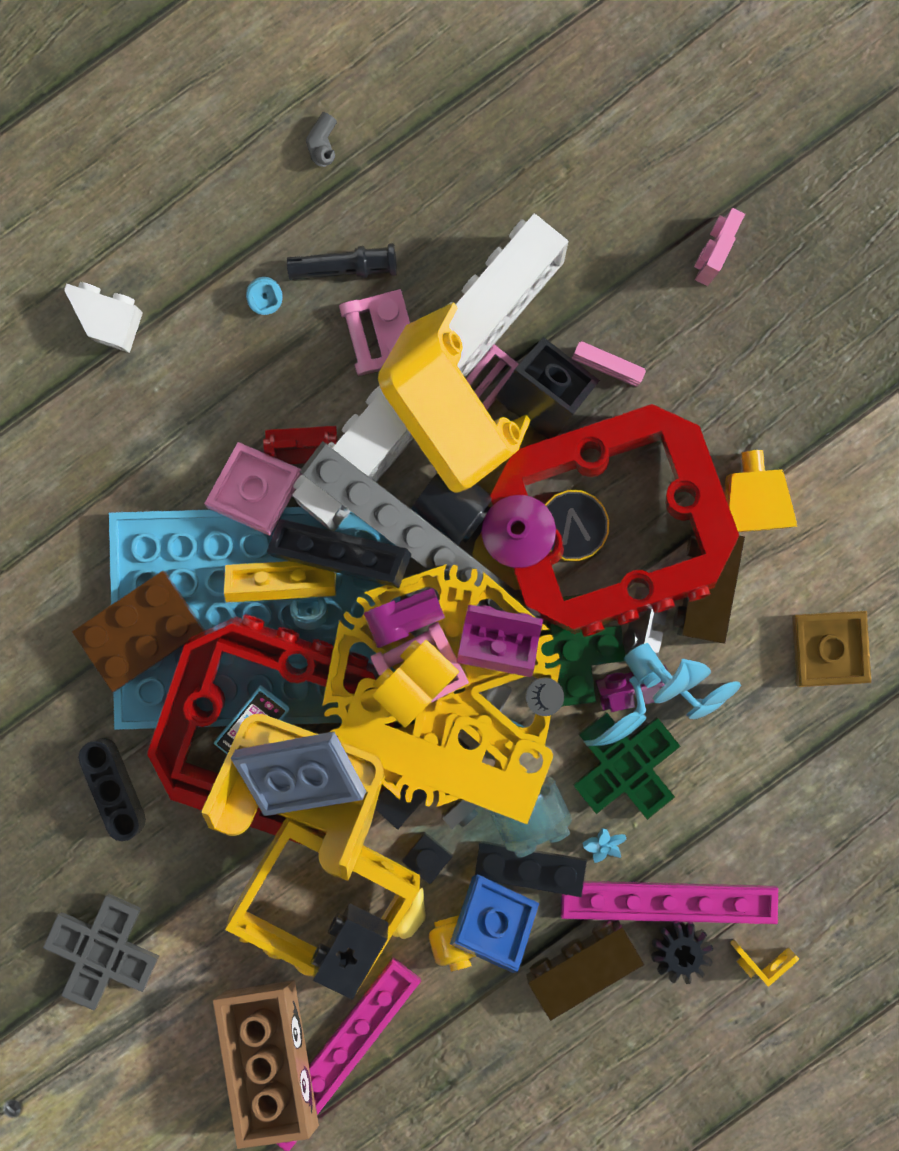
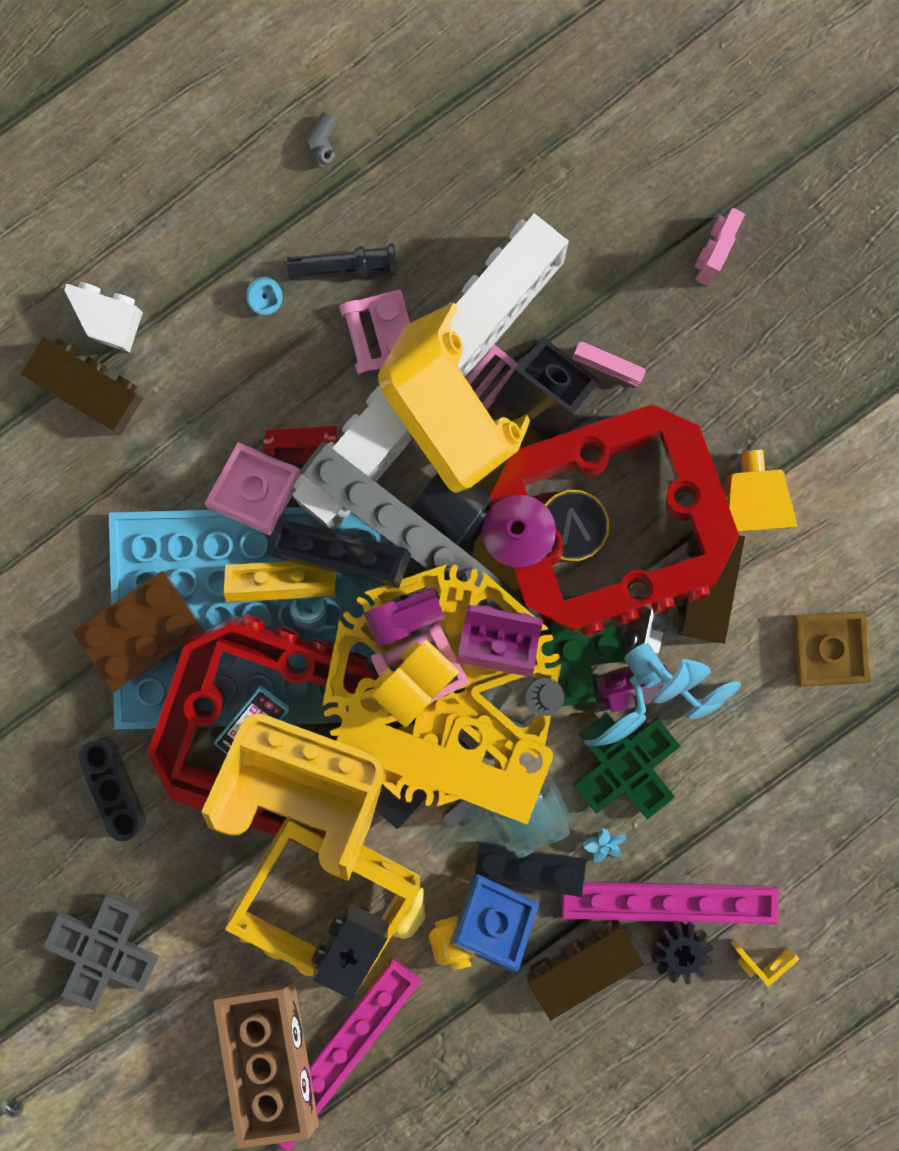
(83, 384): none -> dark brown brick
(299, 774): sand blue tile -> none
(427, 858): black plate -> none

